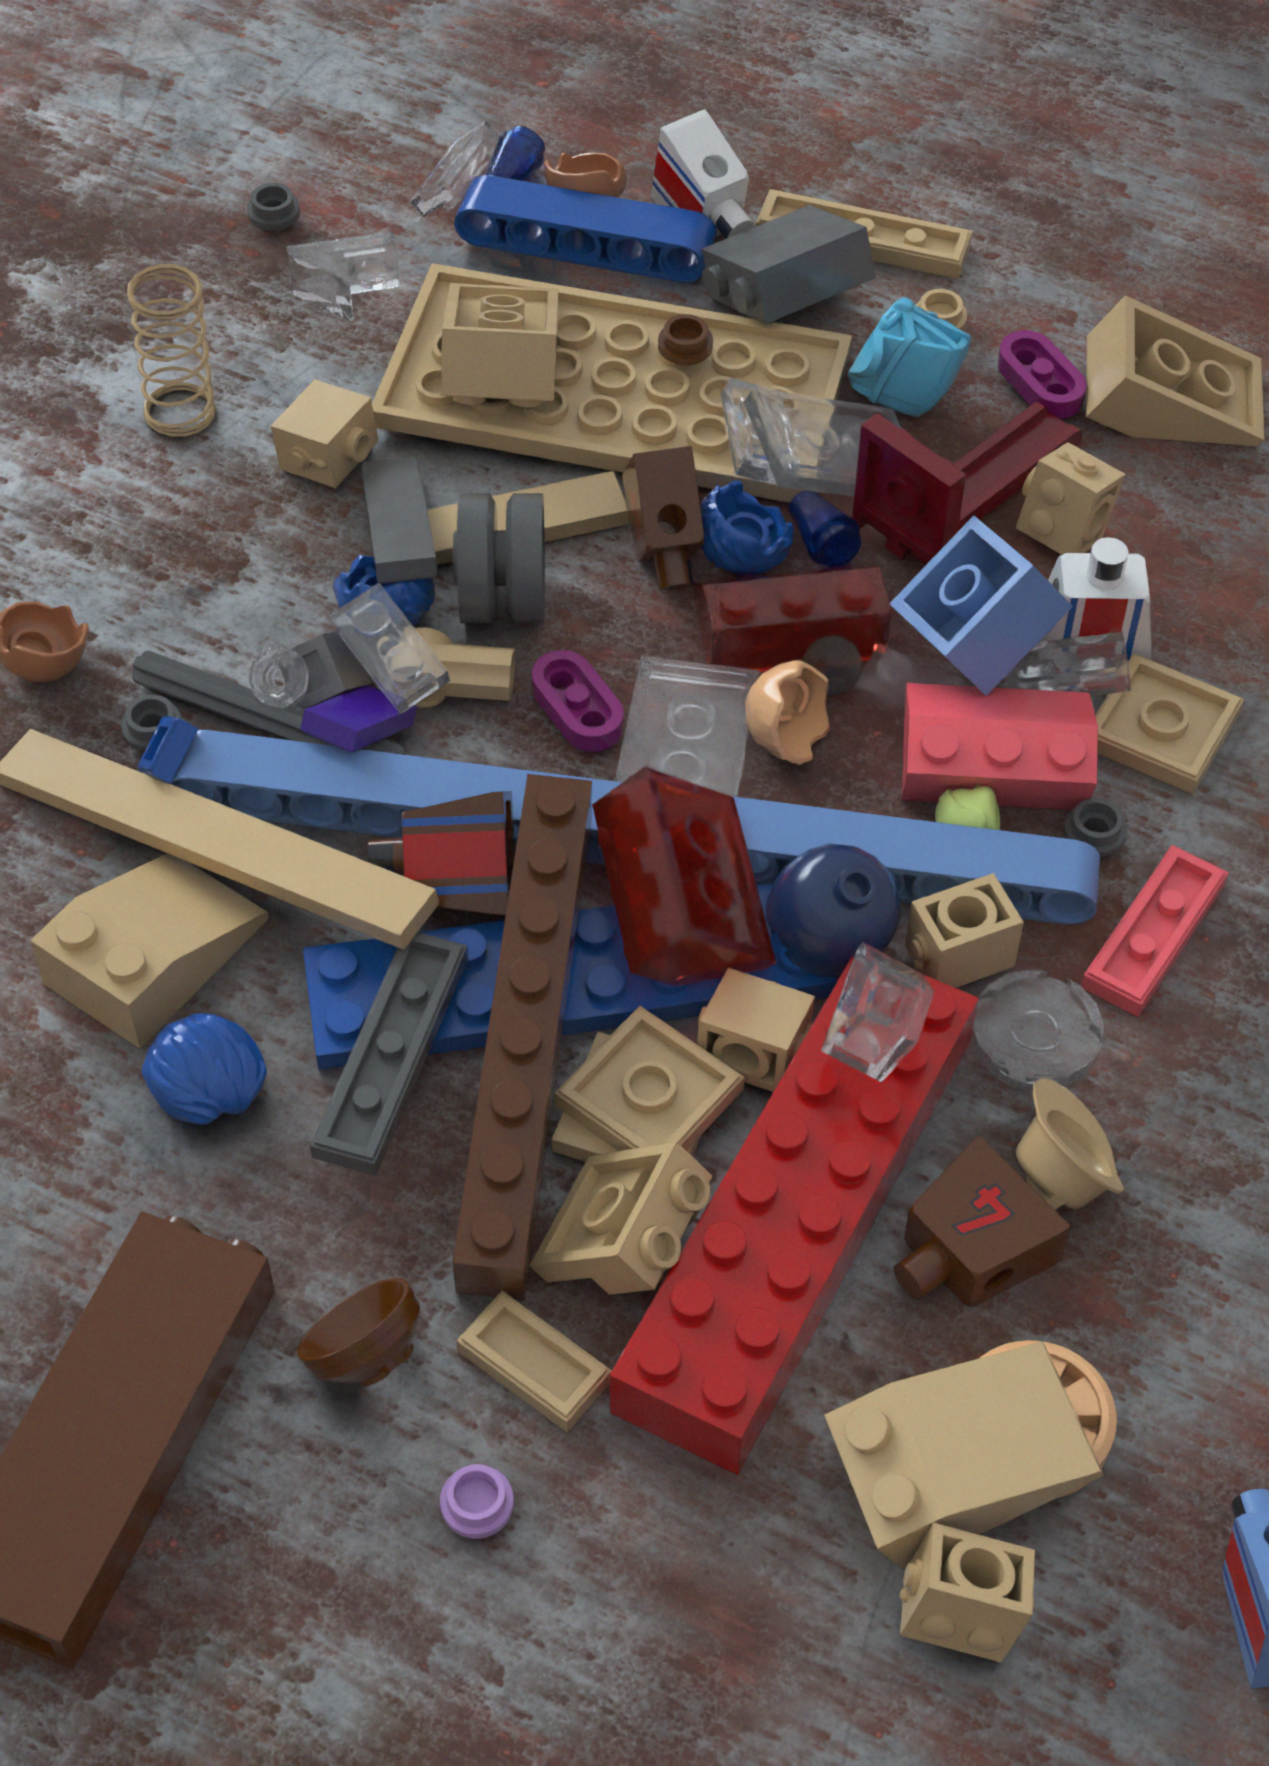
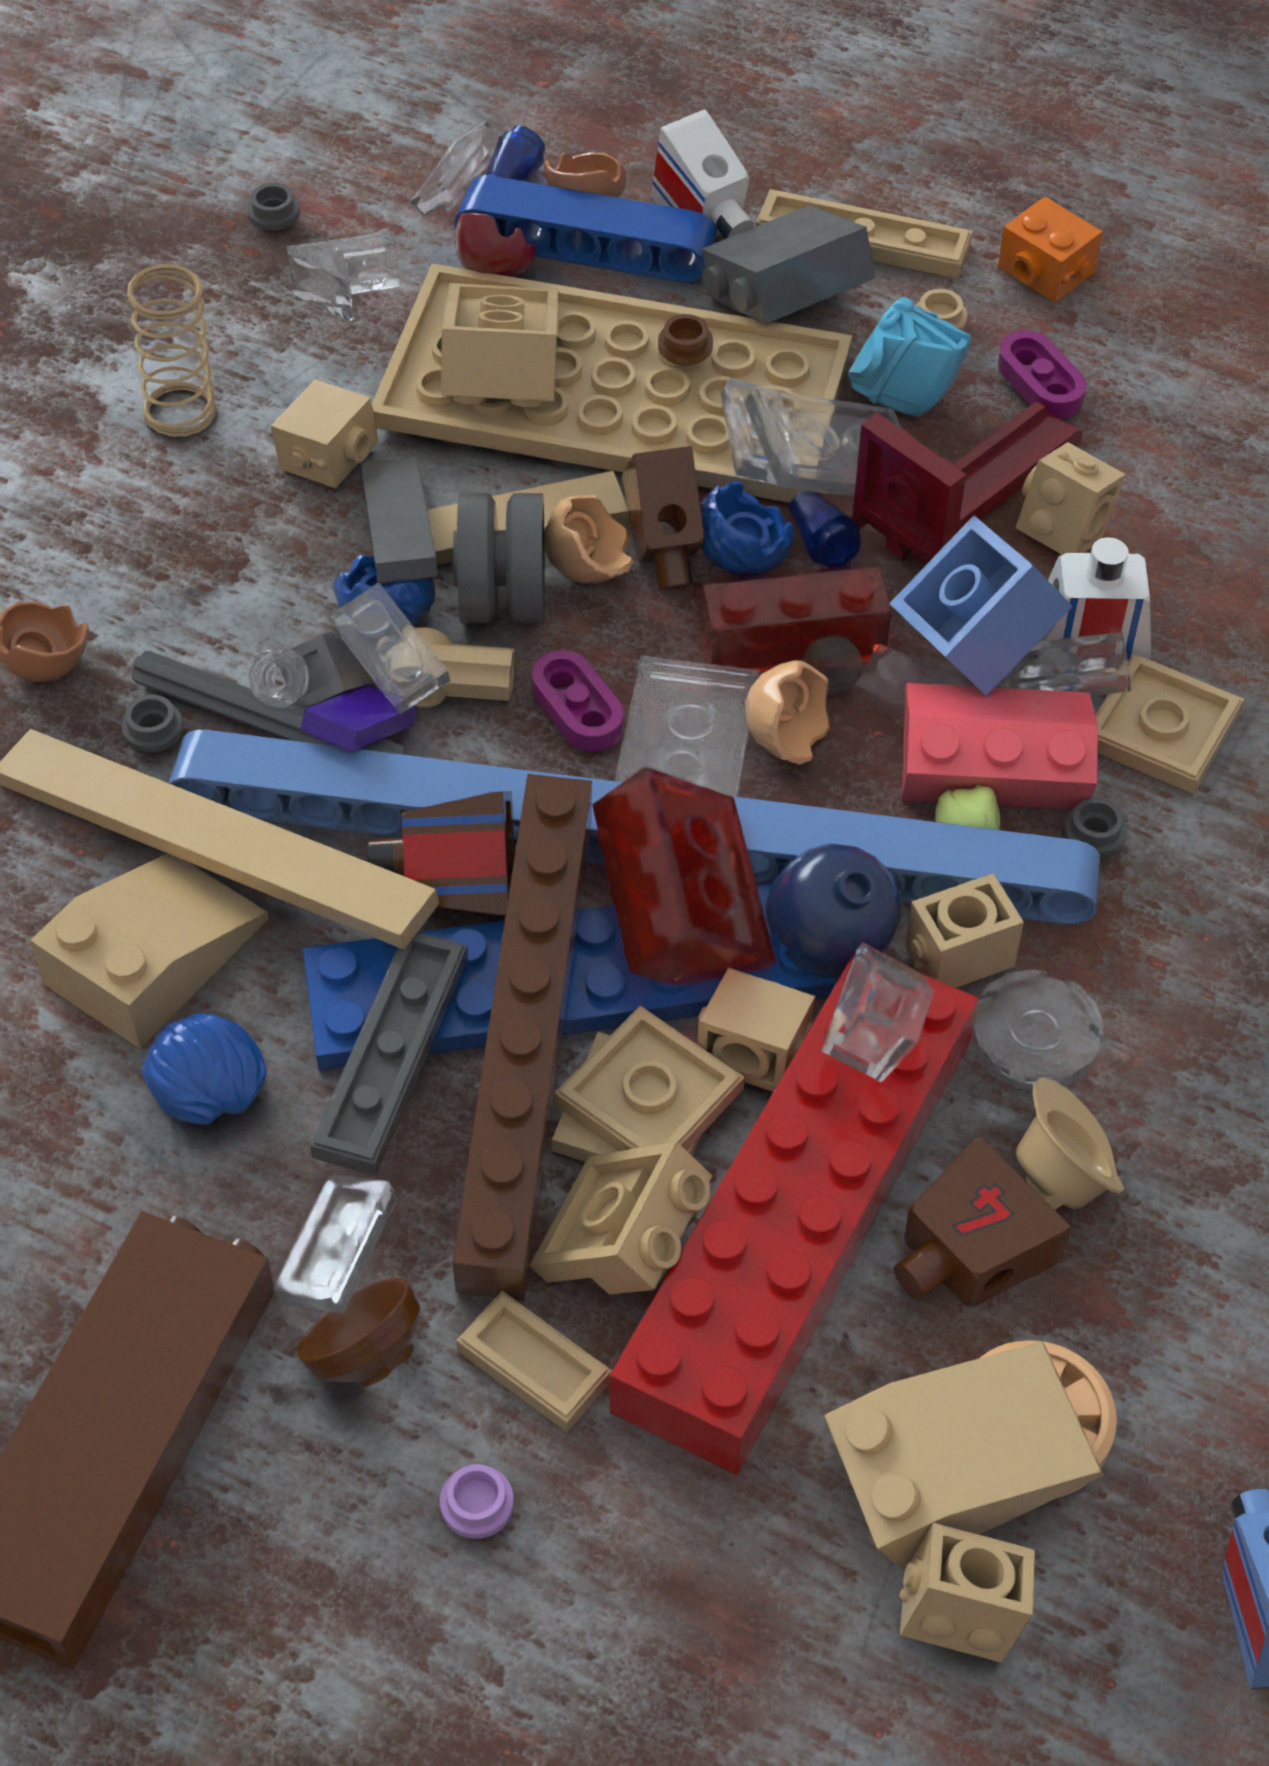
(167, 748): blue tile -> none
(336, 1243): none -> clear plate
(486, 251): none -> dark red hair
(586, 541): none -> light nougat hair
(1049, 249): none -> orange head
(1154, 930): coral tile -> none
(1171, 380): tan slope -> none

